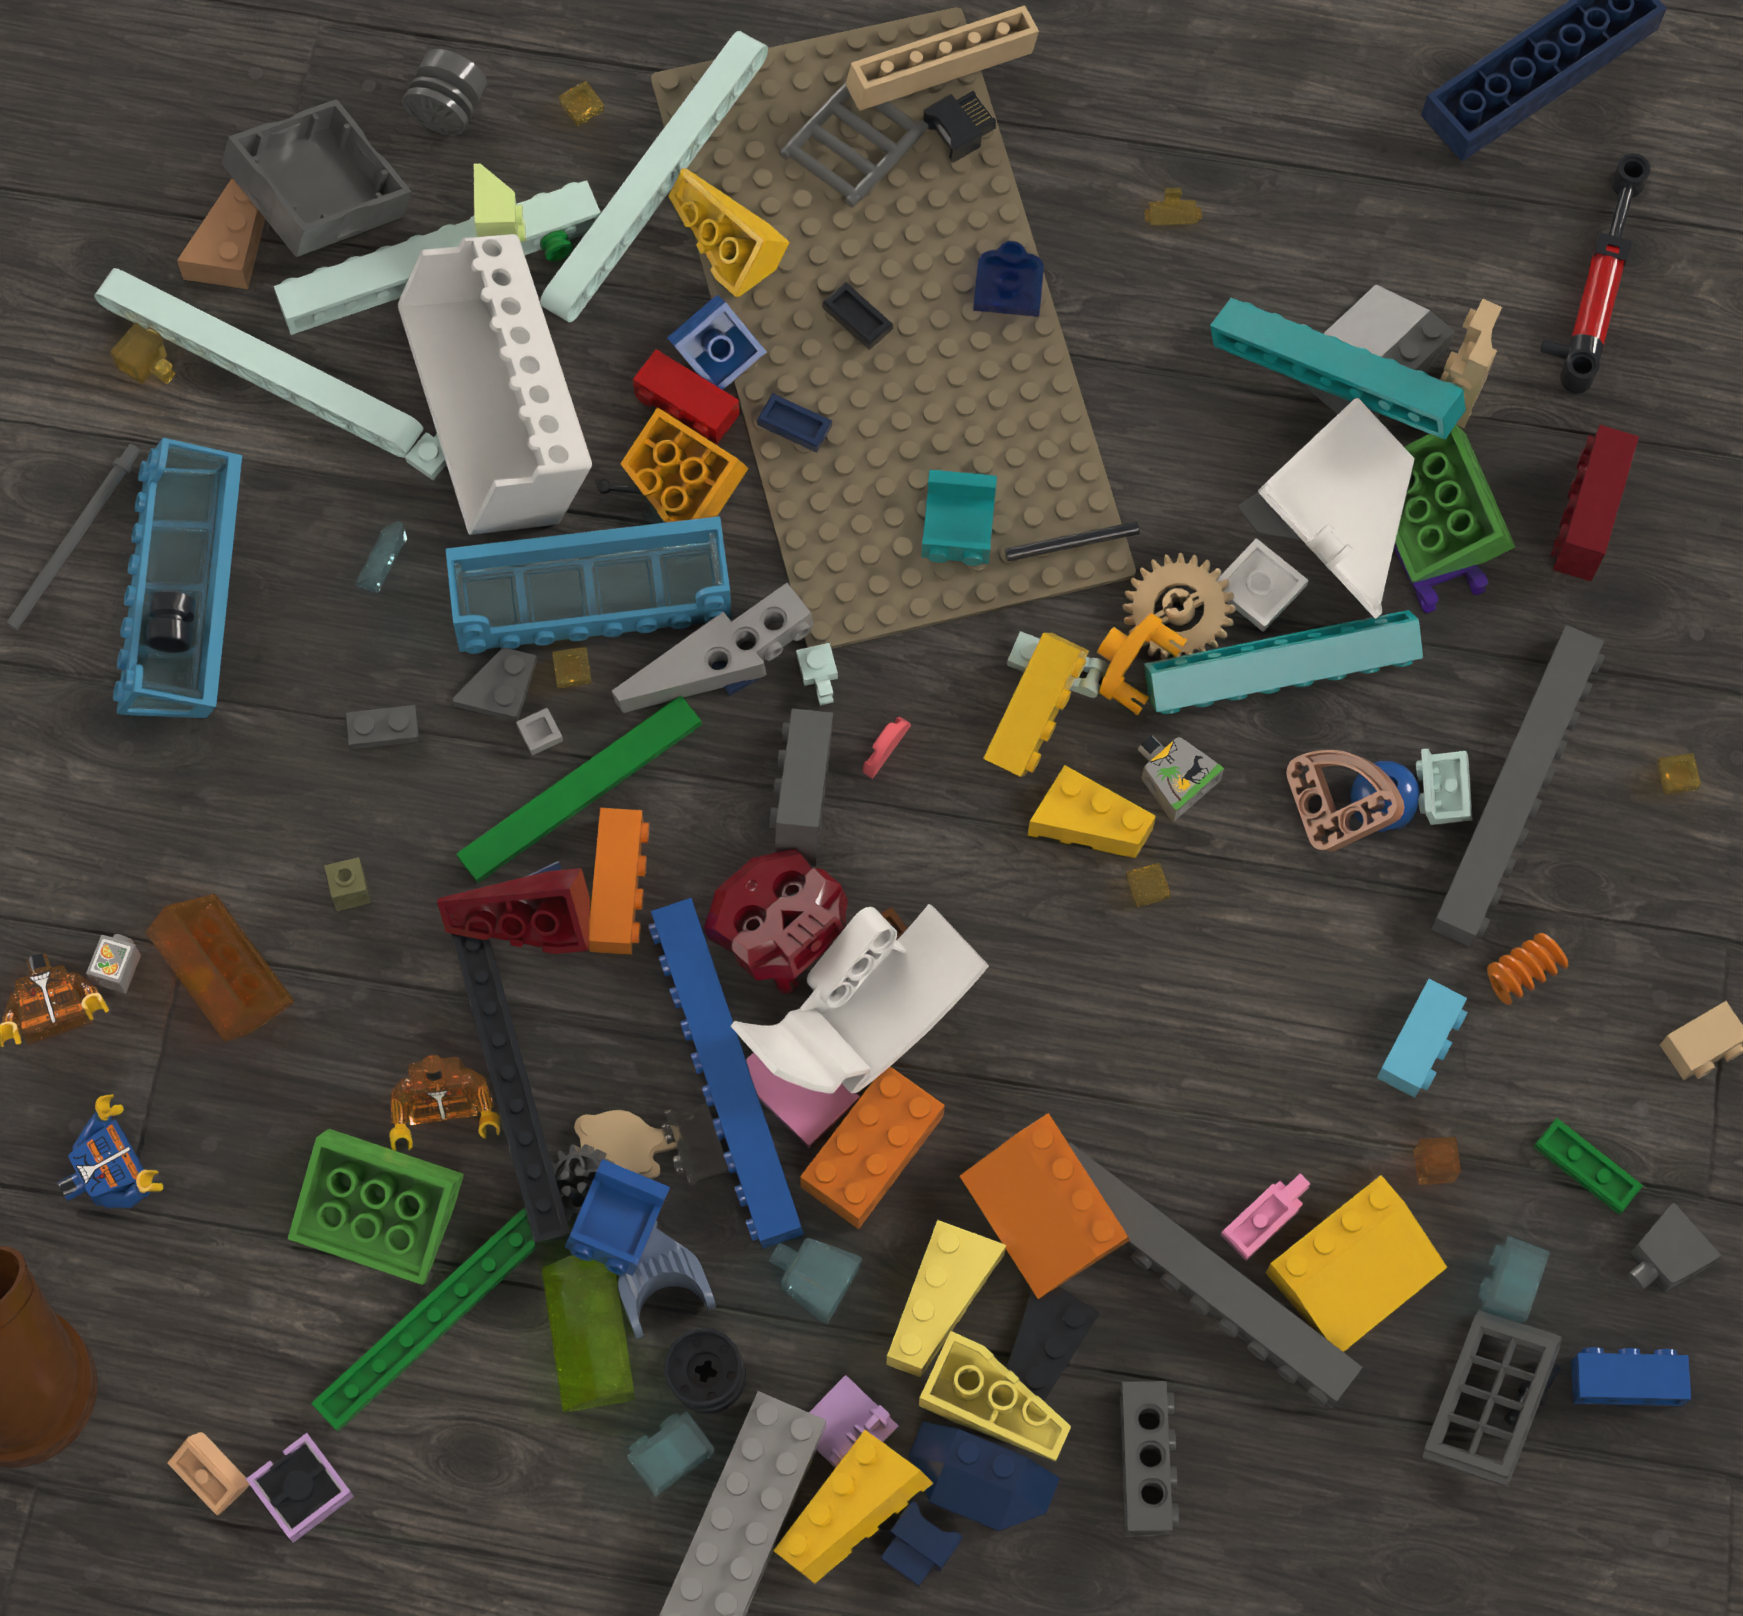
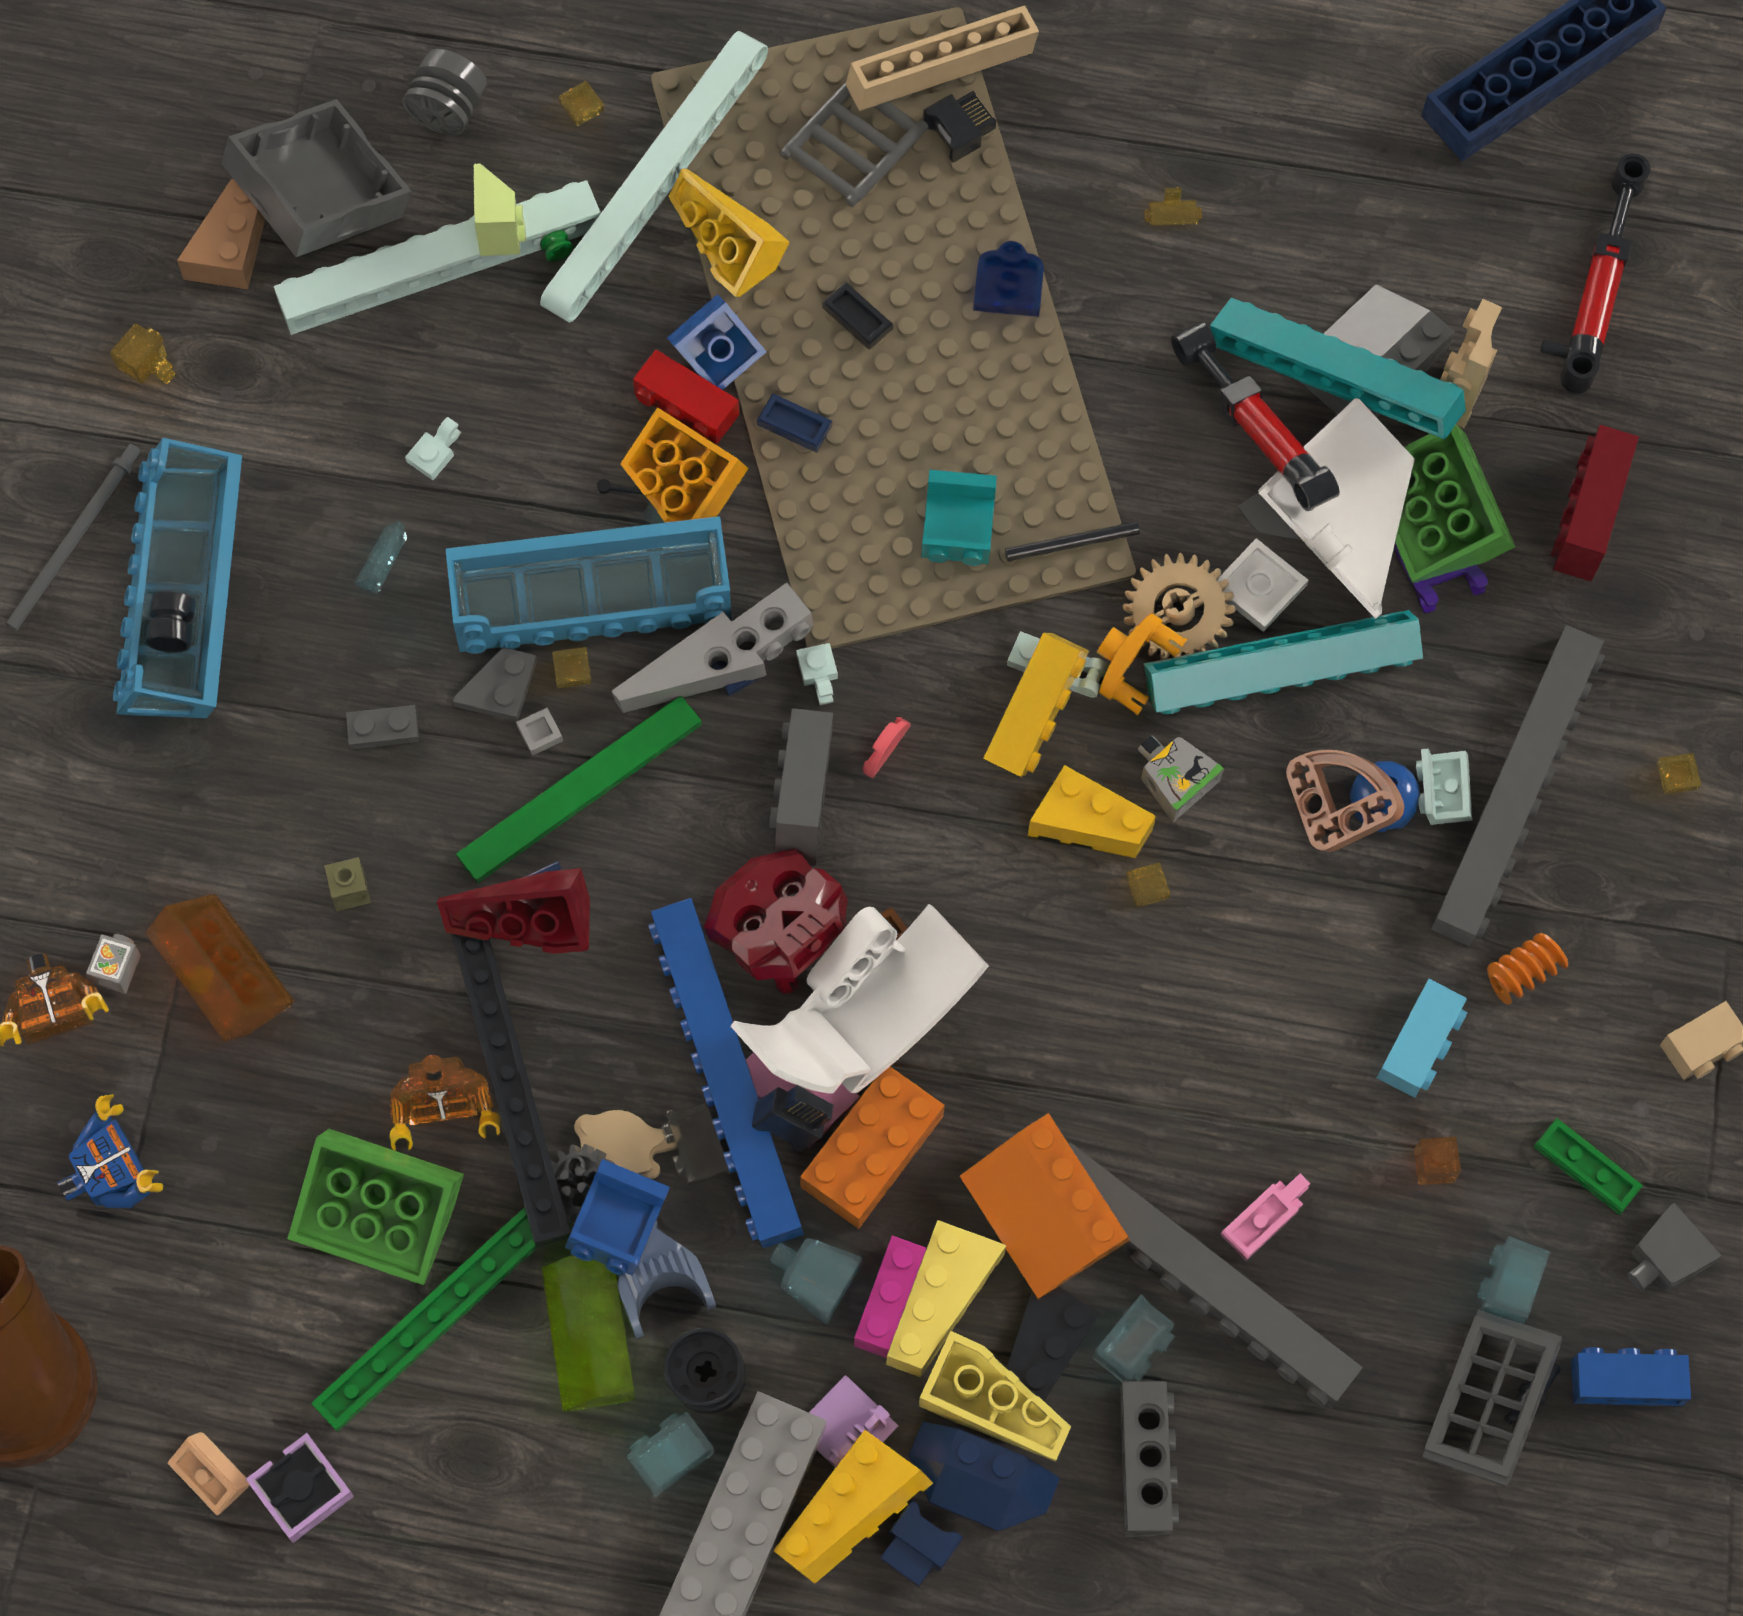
(259, 363): light aqua beam -> none
(494, 384): white container -> none
(616, 881): orange brick -> none
(793, 1116): none -> black piece
(889, 1296): none -> dark pink brick
(1134, 1341): none -> clear light blue window
(1245, 407): none -> black piece
(1357, 1265): yellow slope -> none

